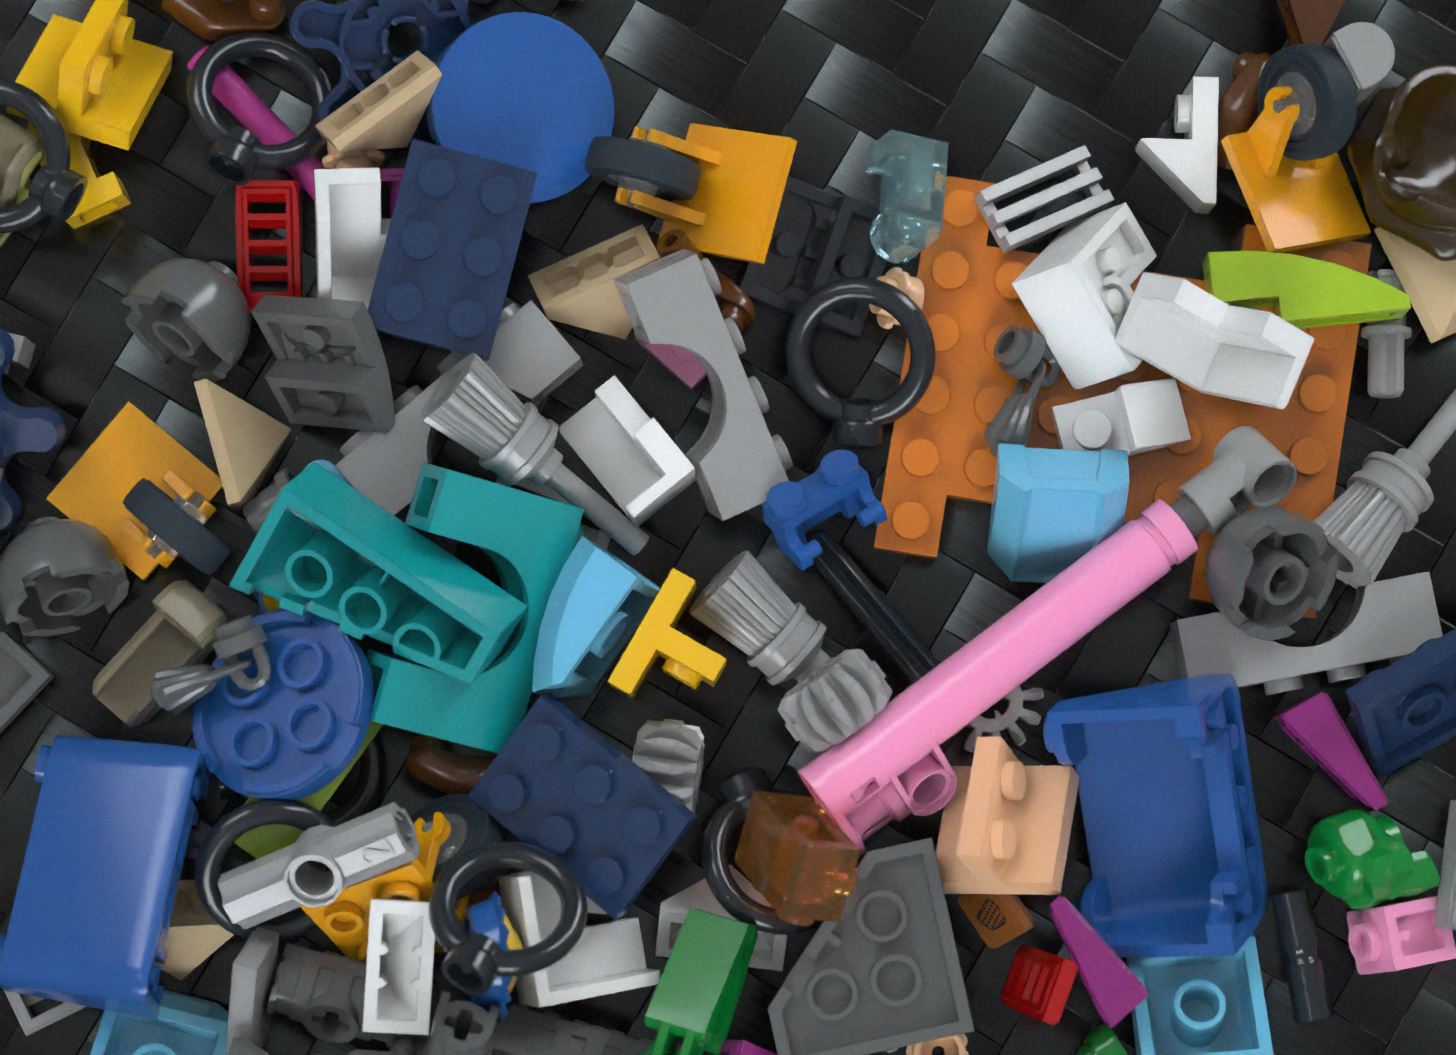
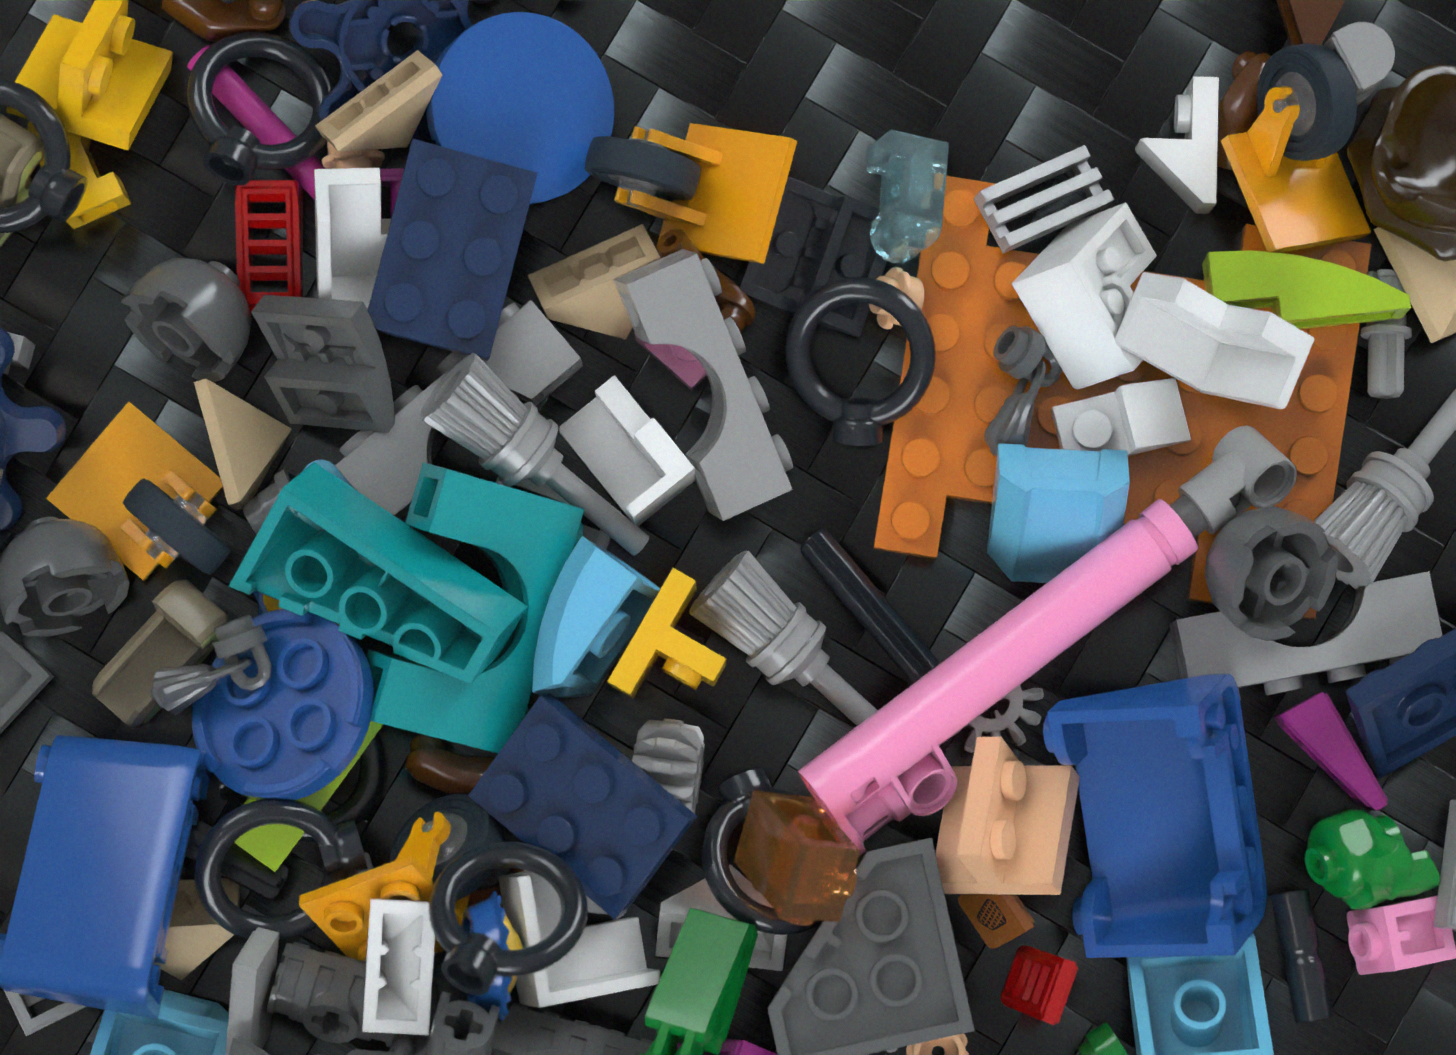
(350, 850): light grey piece -> none
(799, 506): blue piece -> none
(835, 700): light grey gear -> none
(1106, 977): magenta slope -> none

